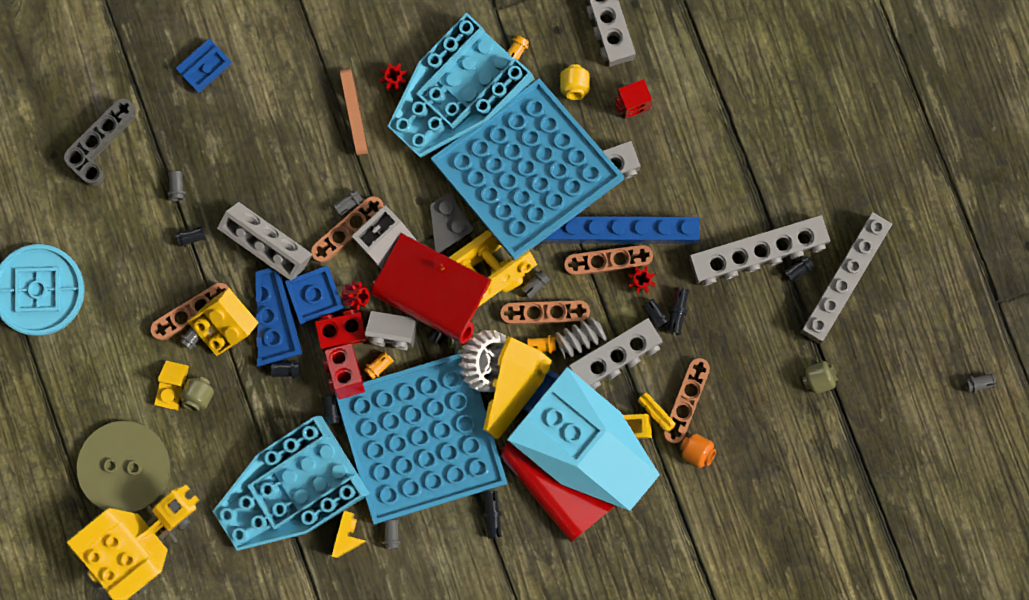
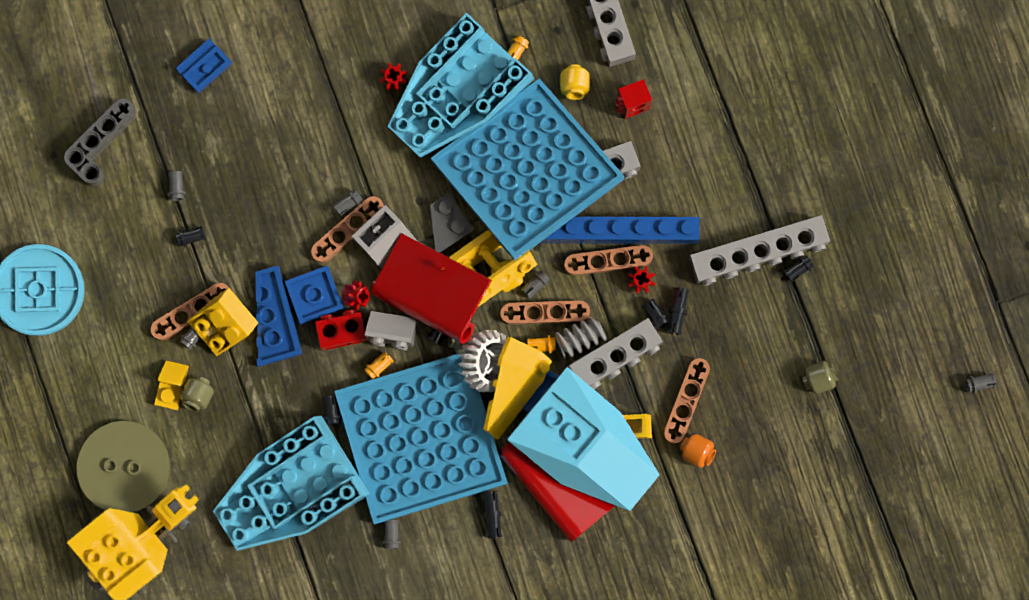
(264, 241): light grey brick -> none
(285, 369): black pin -> none
(343, 542): yellow slope -> none
(347, 370): red brick -> none
(353, 111): nougat beam -> none
(656, 412): yellow axle -> none
(846, 278): light grey brick -> none

